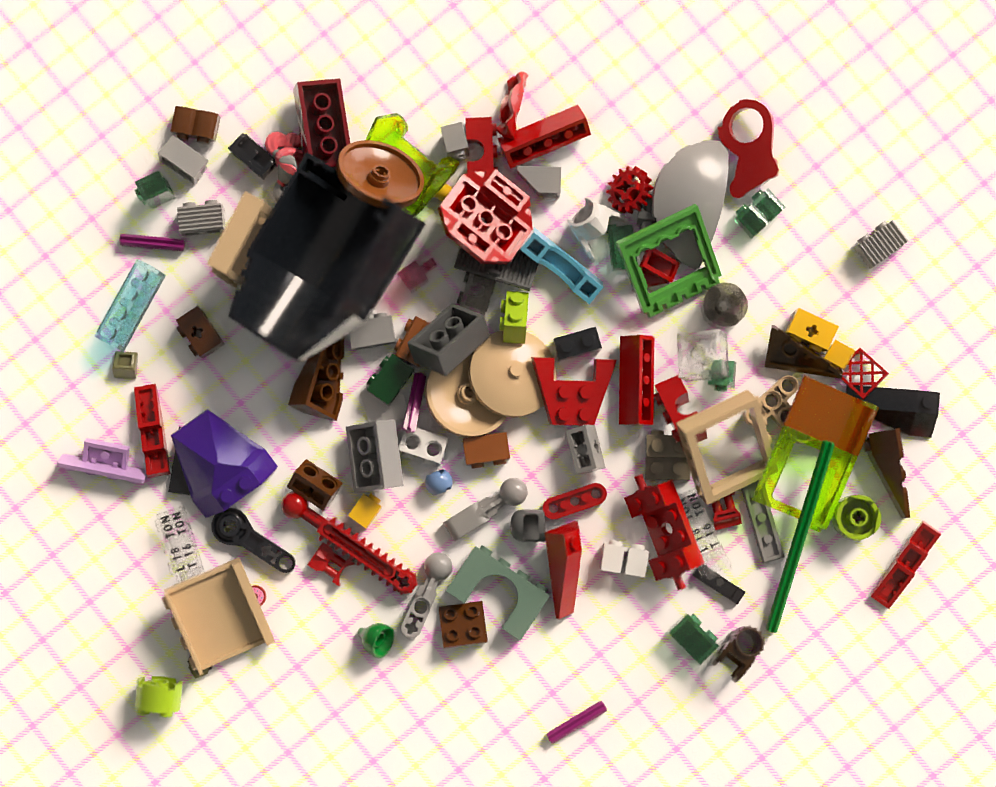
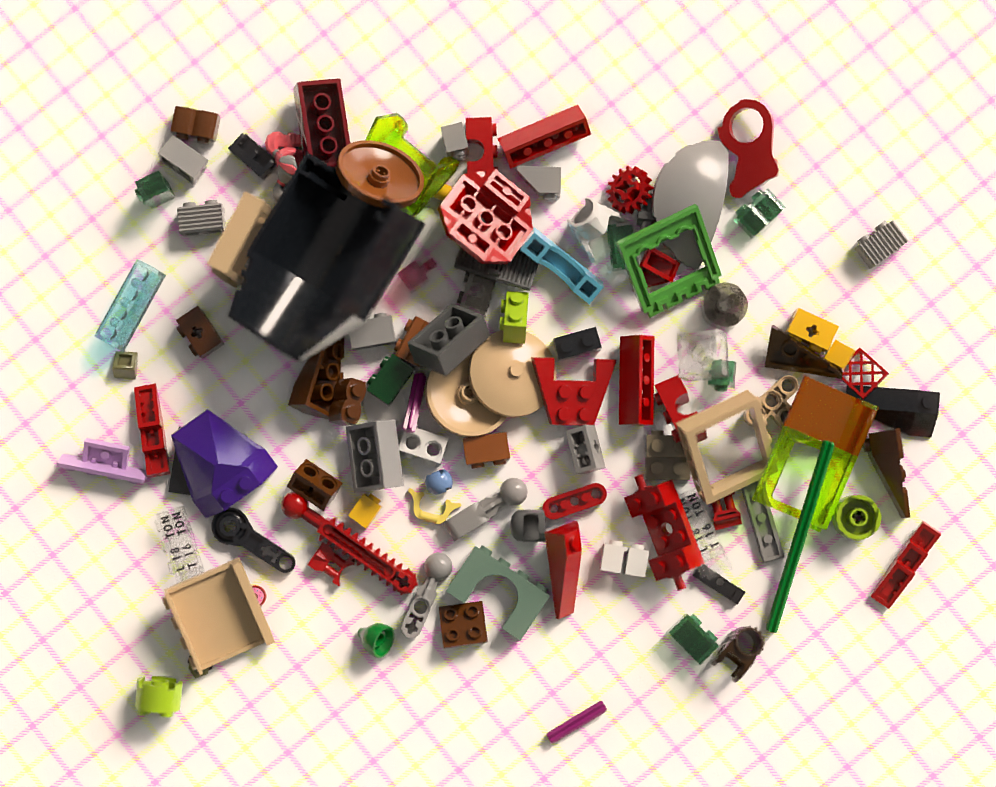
(152, 242): magenta axle -> none
(347, 401): none -> reddish brown brick
(429, 517): none -> light yellow helmet
(511, 105): red piece -> none

